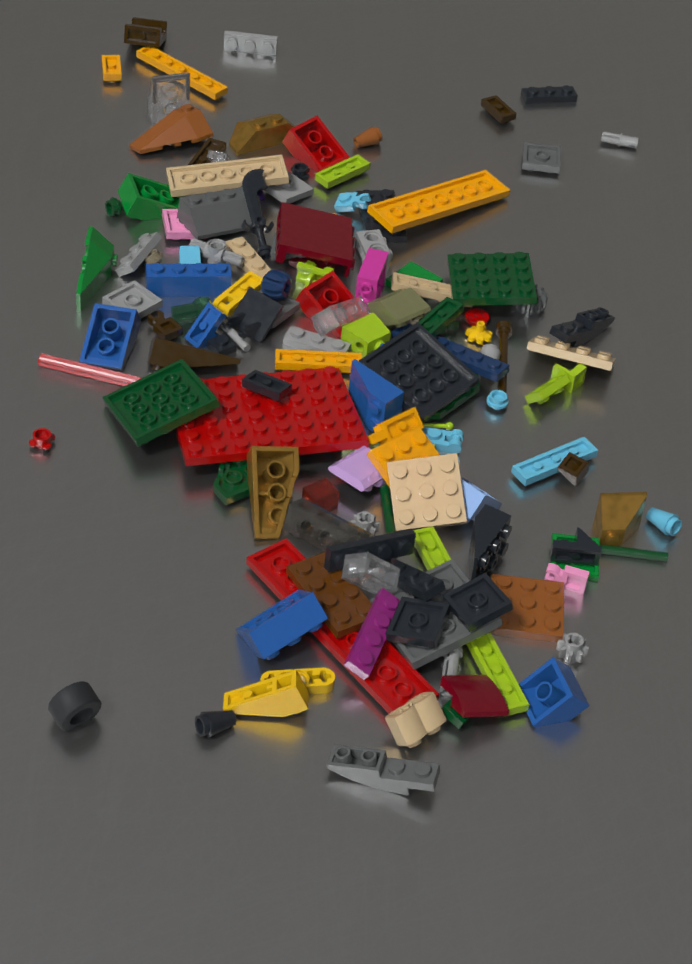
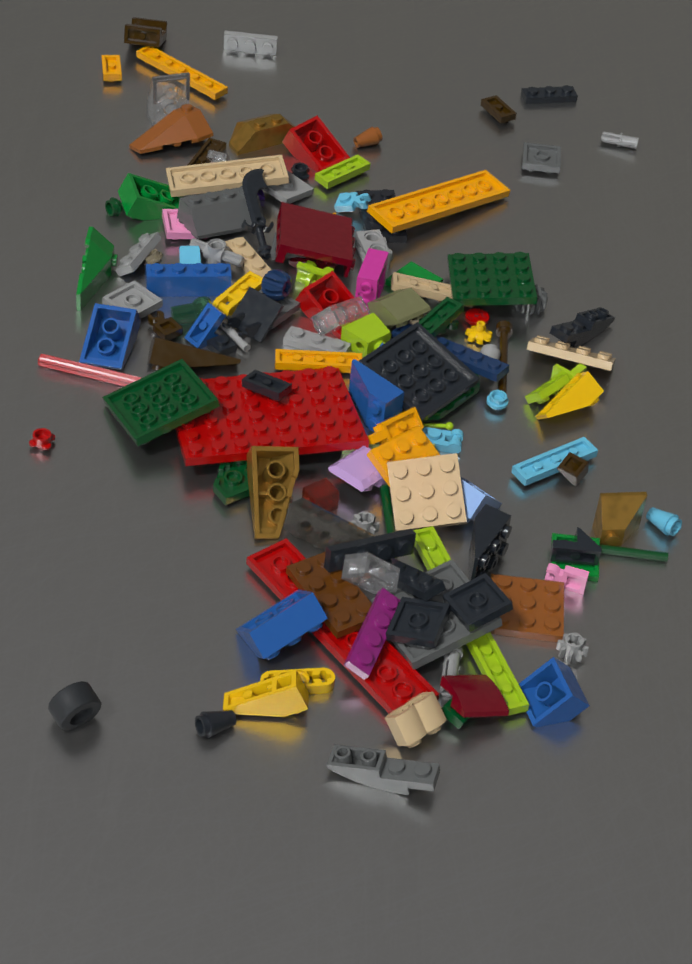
(576, 394): none -> yellow slope

